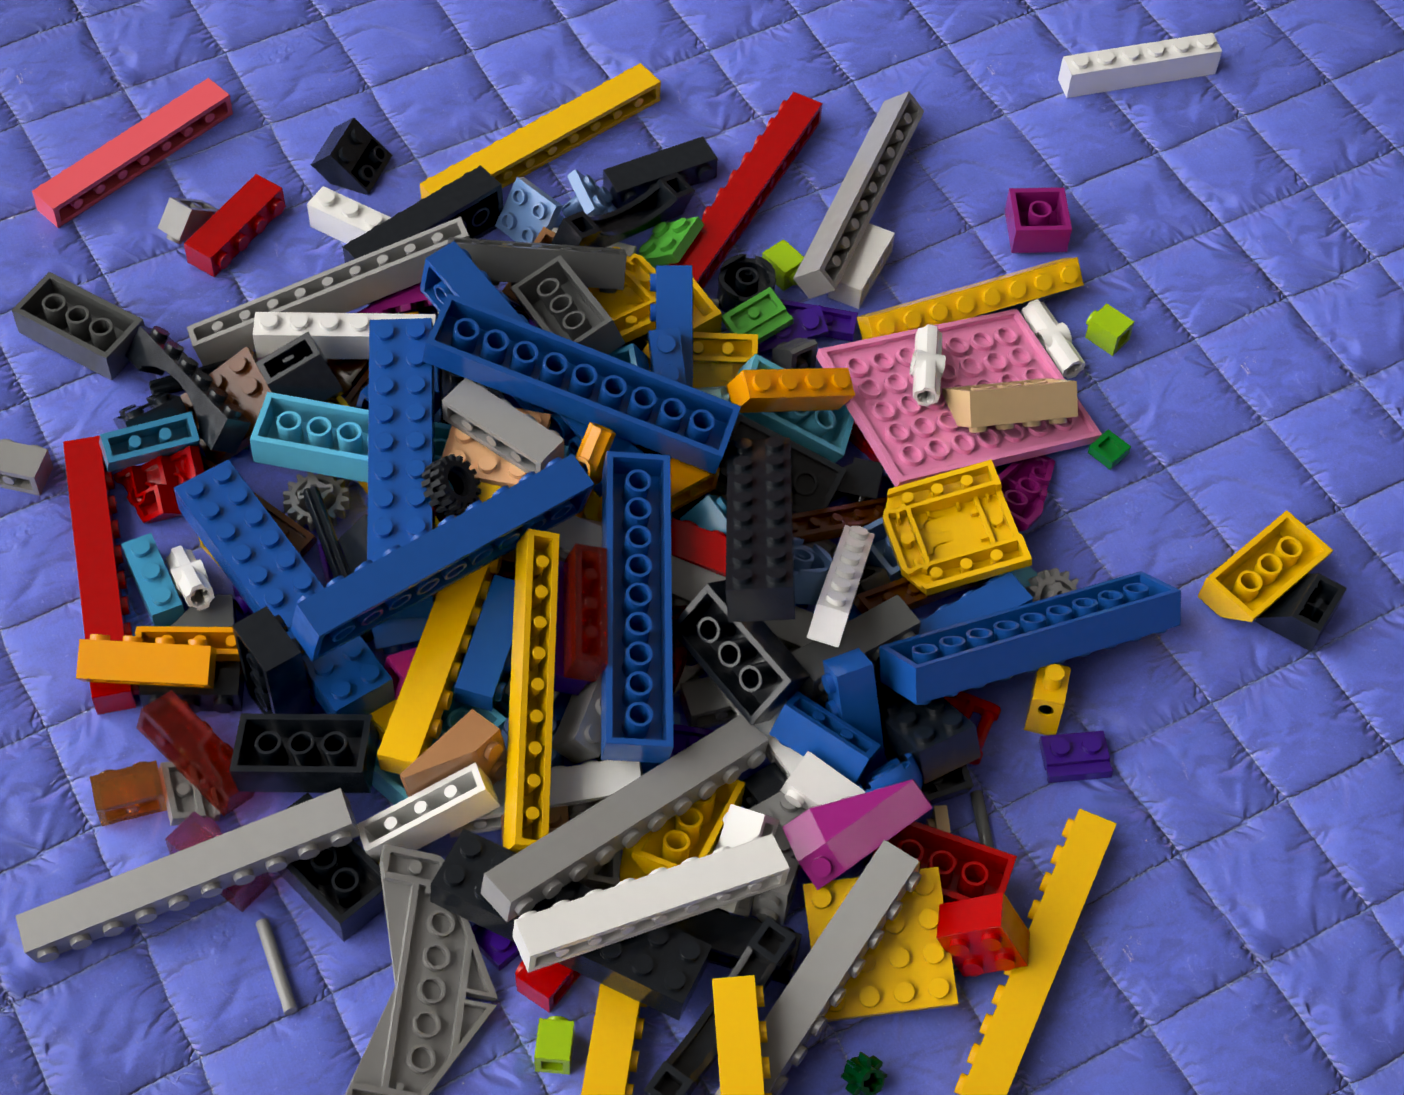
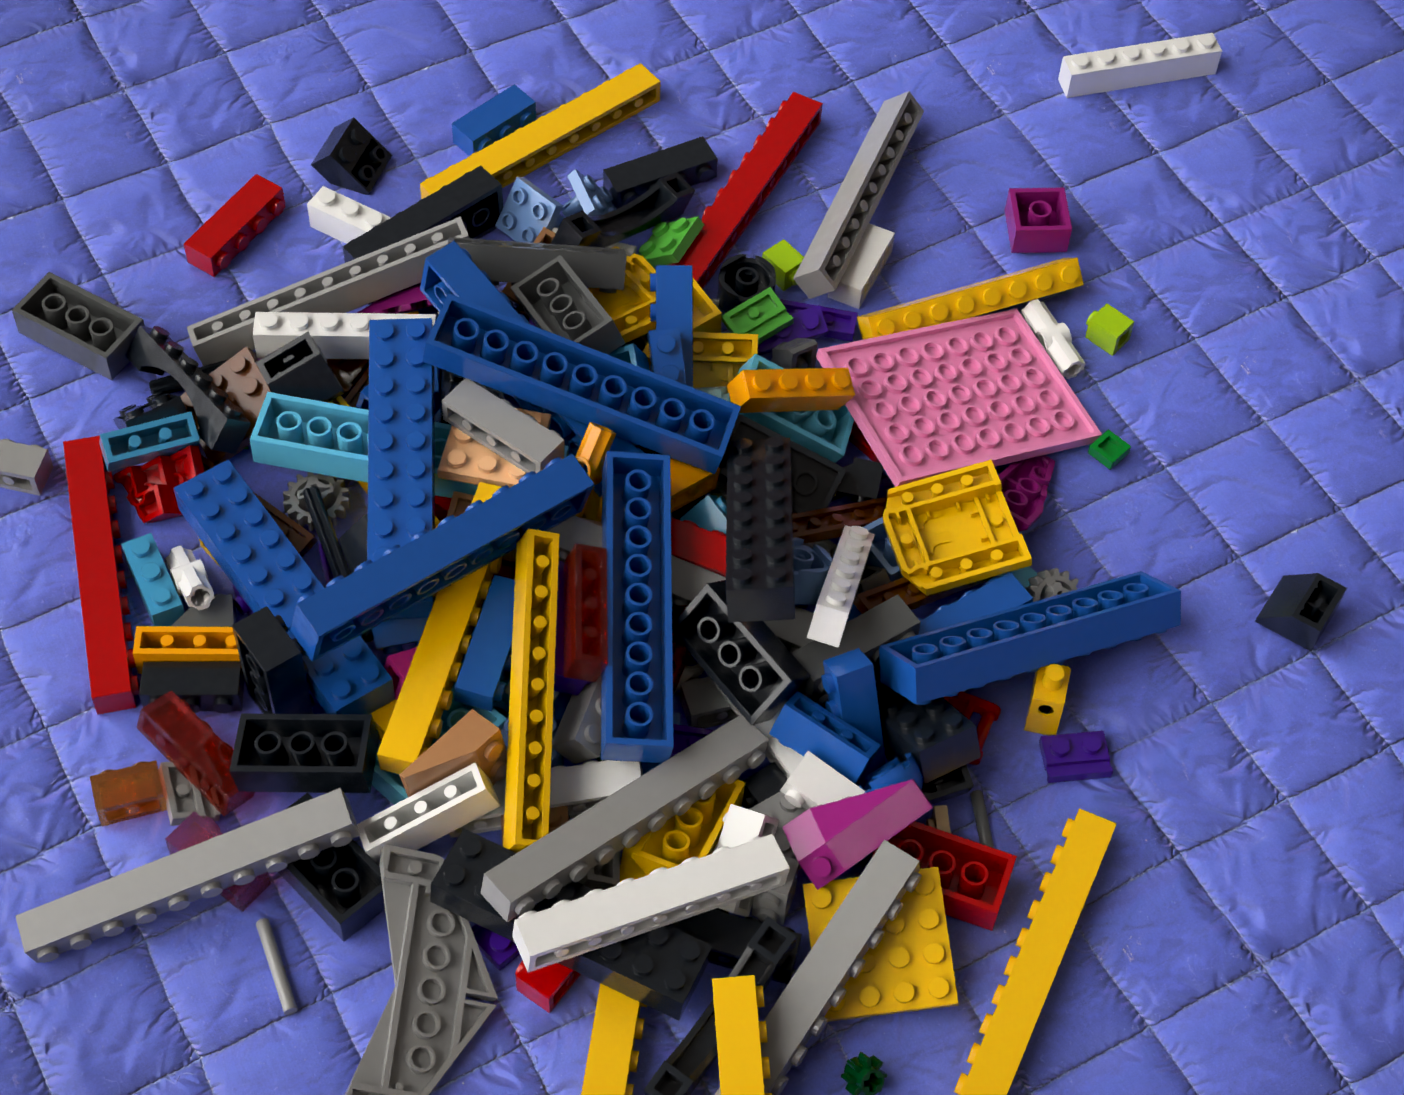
(132, 152): coral brick -> none
(146, 663): light orange brick -> none
(184, 218): light grey slope -> none
(439, 489): black tyre -> none
(493, 120): none -> blue brick
(554, 1045): lime brick -> none
(927, 365): white piece -> none
(983, 934): red brick -> none
(1012, 403): tan slope -> none
(1263, 569): yellow slope -> none

